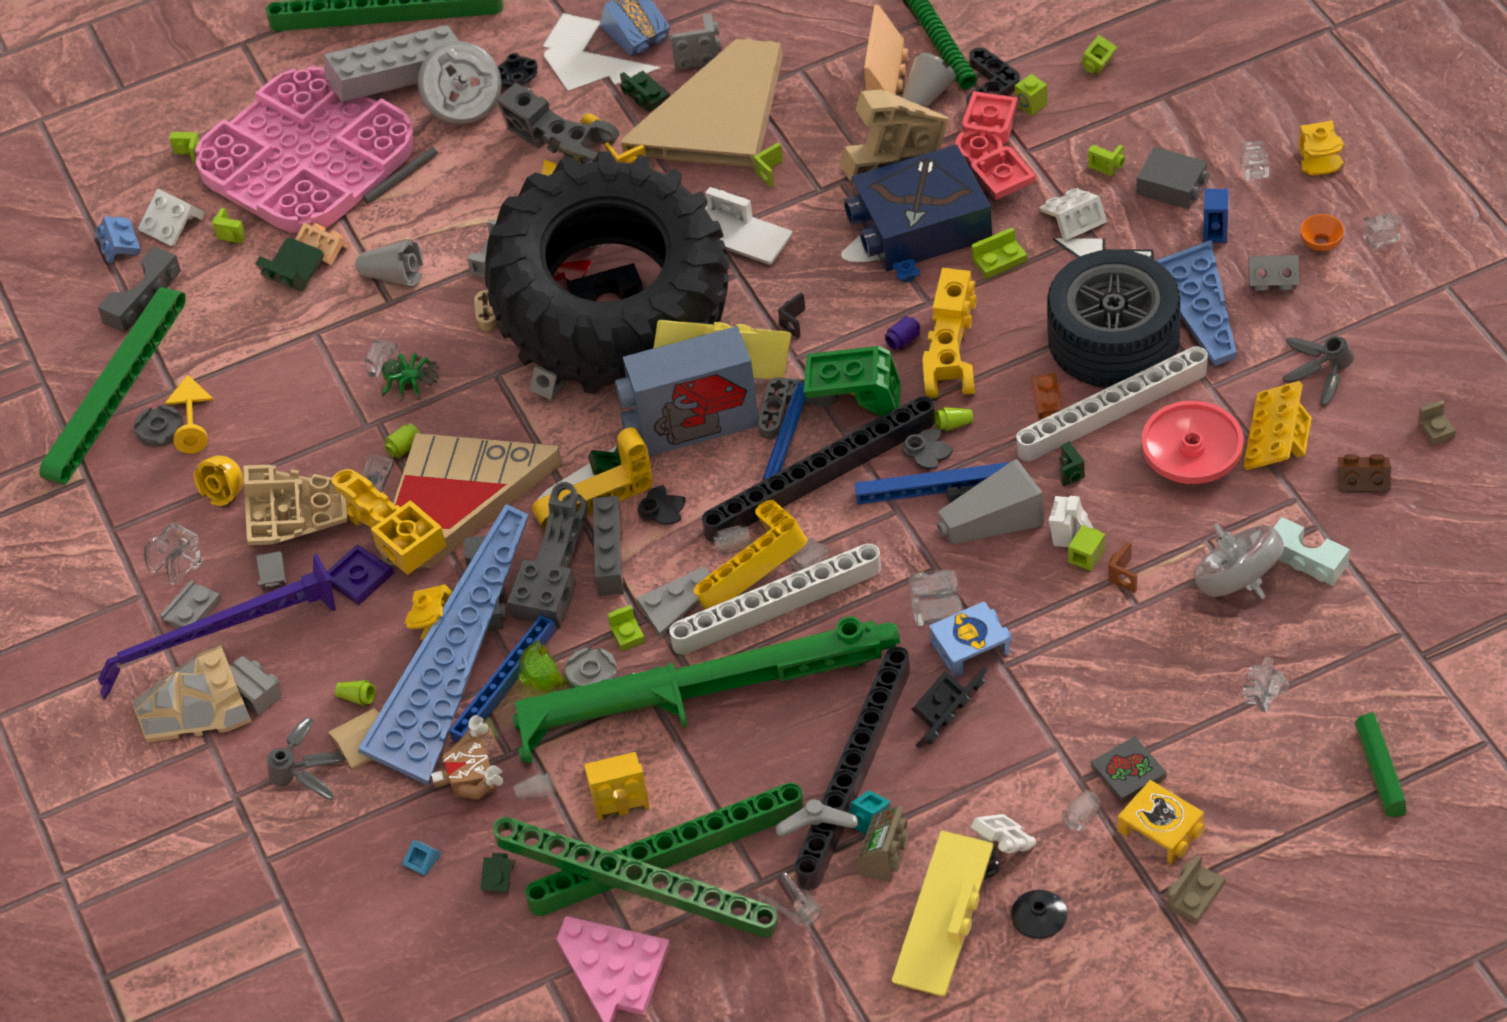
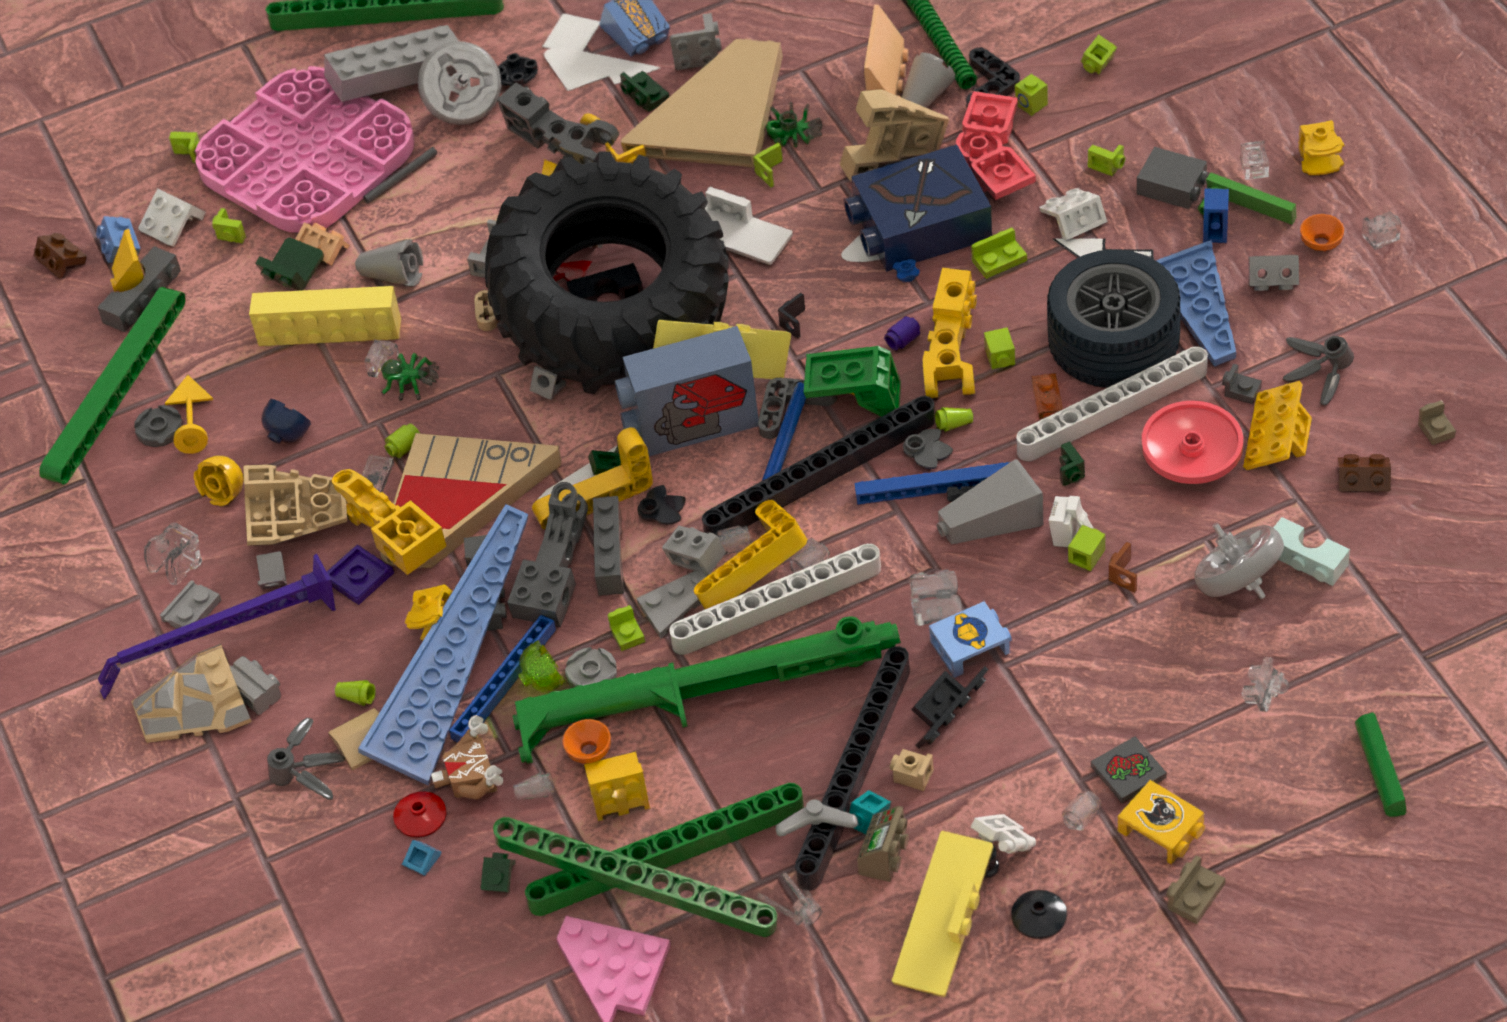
(57, 252): none -> reddish brown bracket
(126, 265): none -> yellow slope
(283, 422): none -> dark blue cylinder
(325, 316): none -> light yellow brick
(420, 822): none -> red dish
(587, 733): none -> orange piece
(694, 549): none -> light grey brick
(788, 126): none -> animal
(912, 769): none -> tan brick
(999, 348): none -> lime brick
(1240, 386): none -> dark grey bracket
(1252, 199): none -> bright green piece

